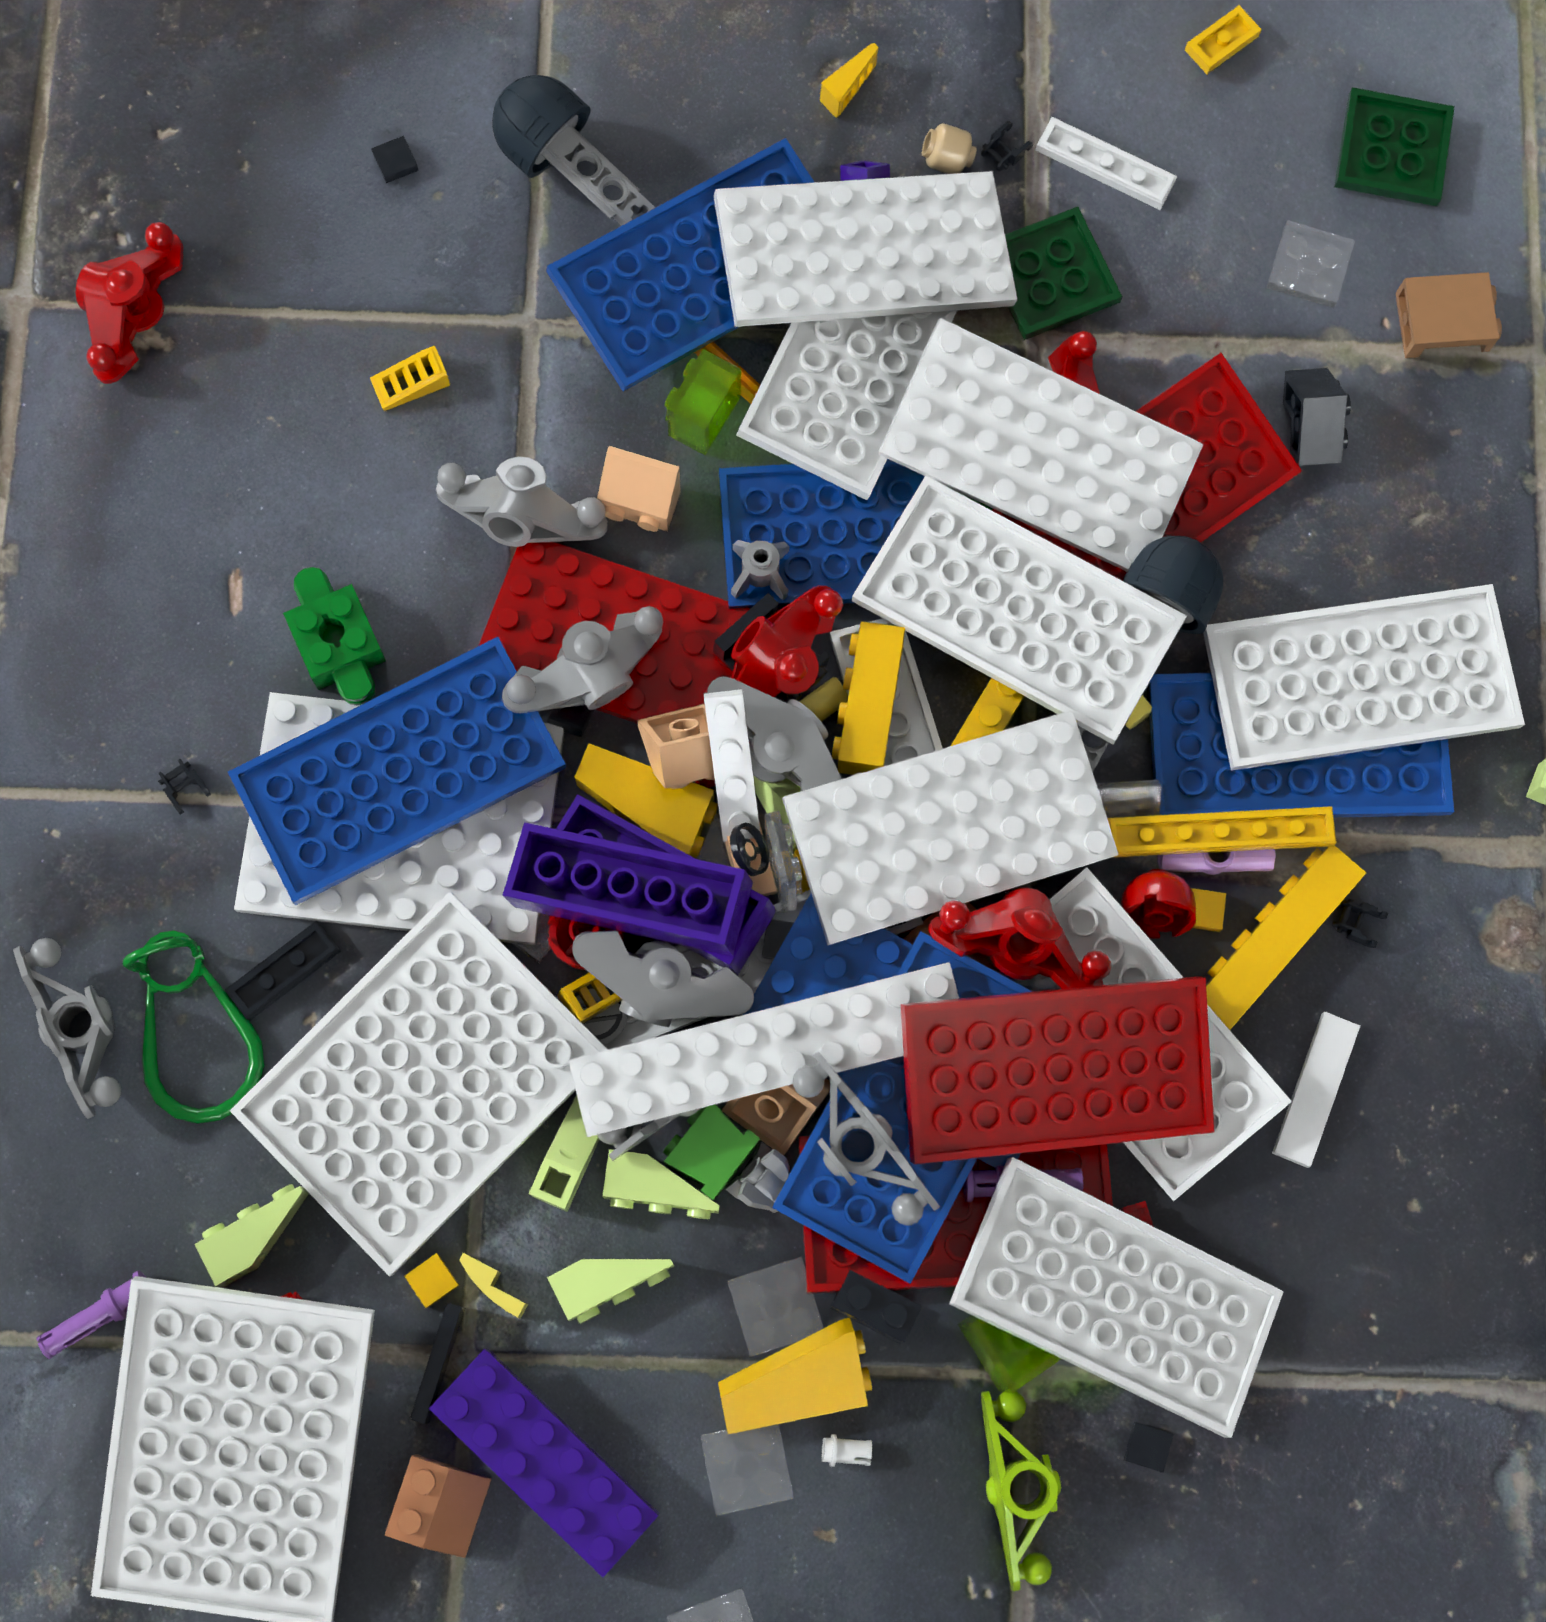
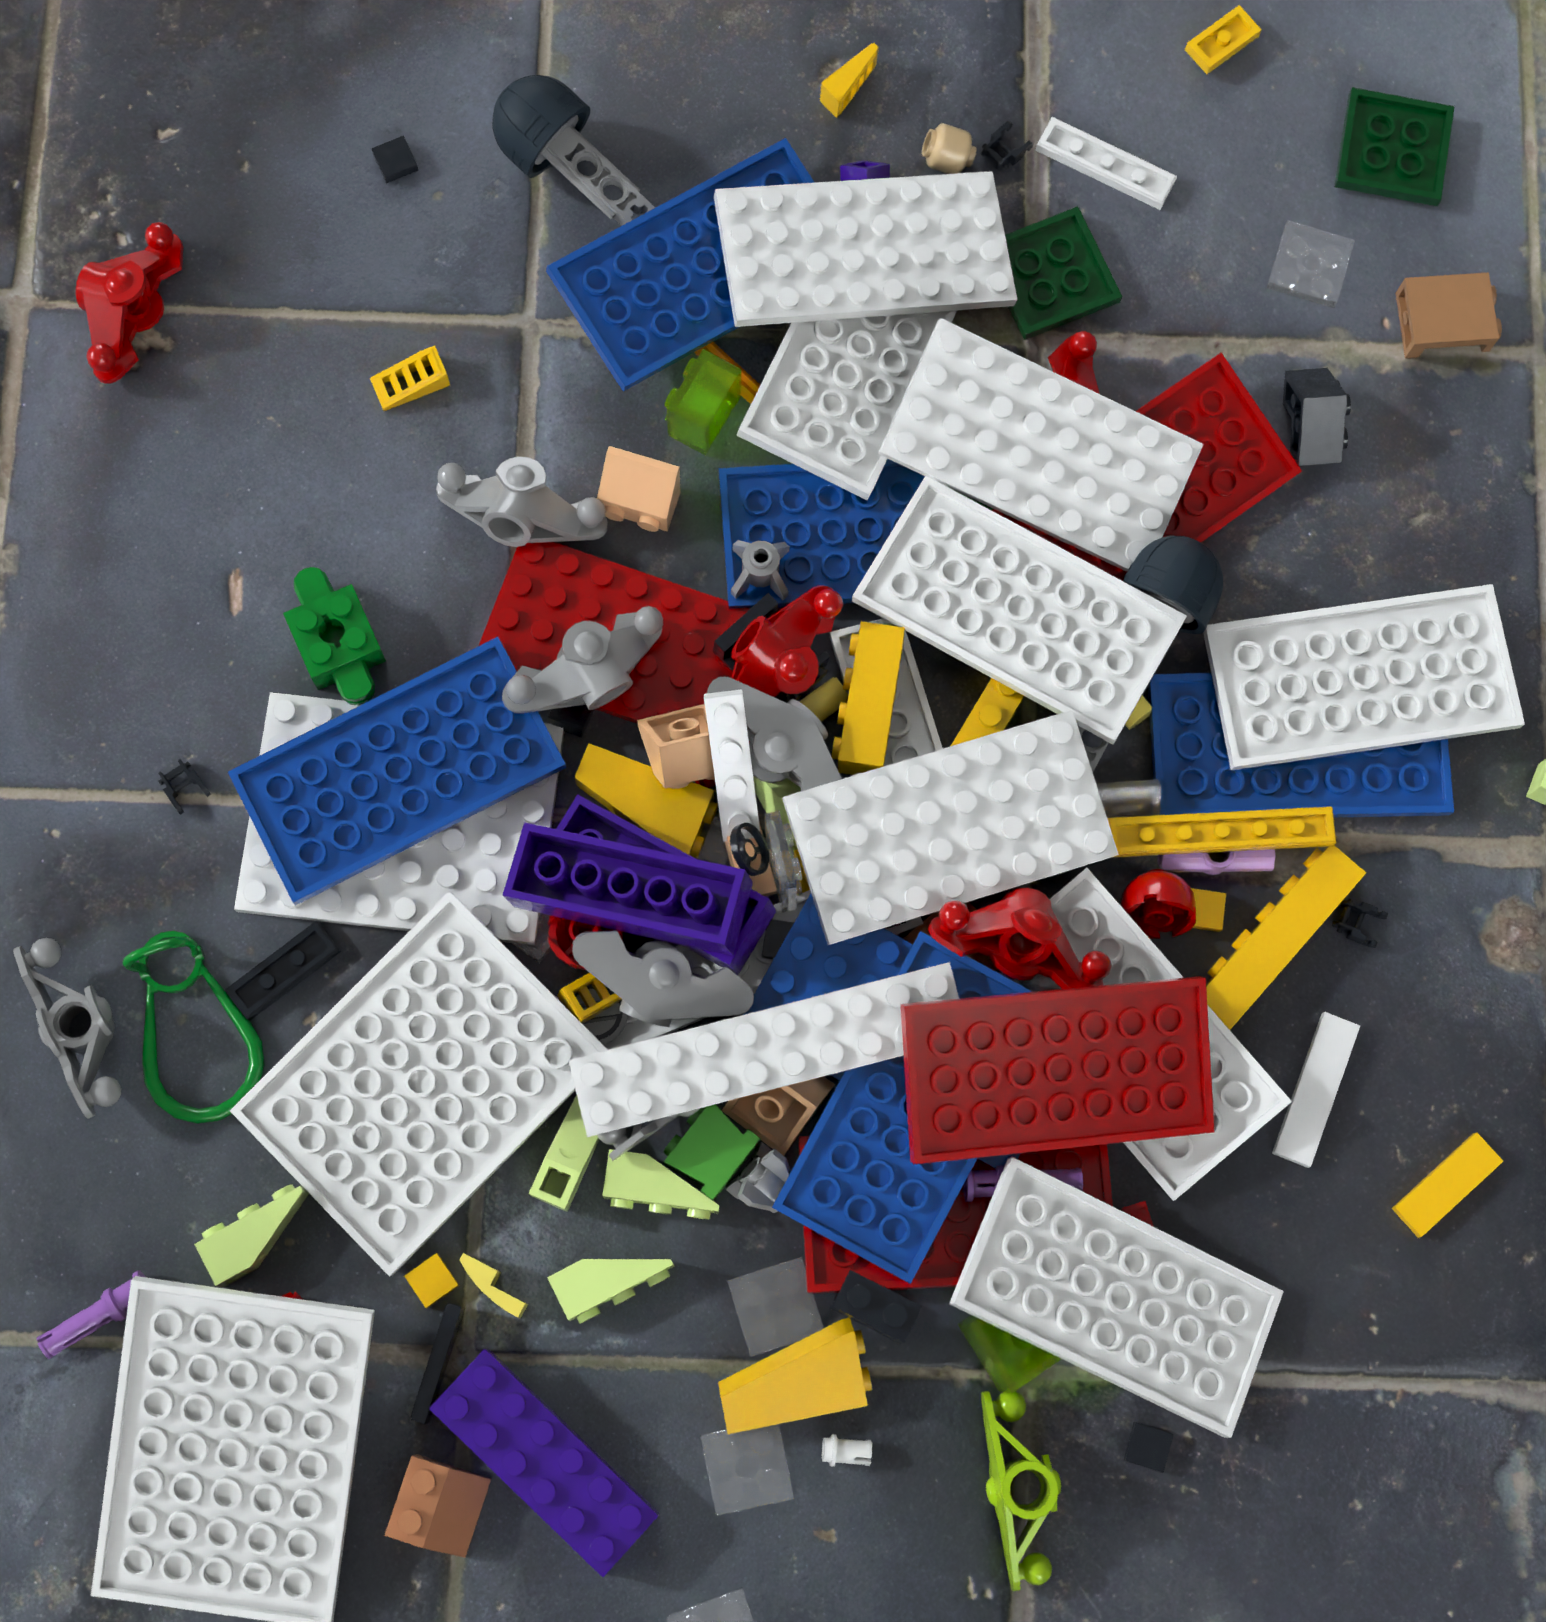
(907, 1207): light grey piece -> none
(1447, 1185): none -> yellow tile

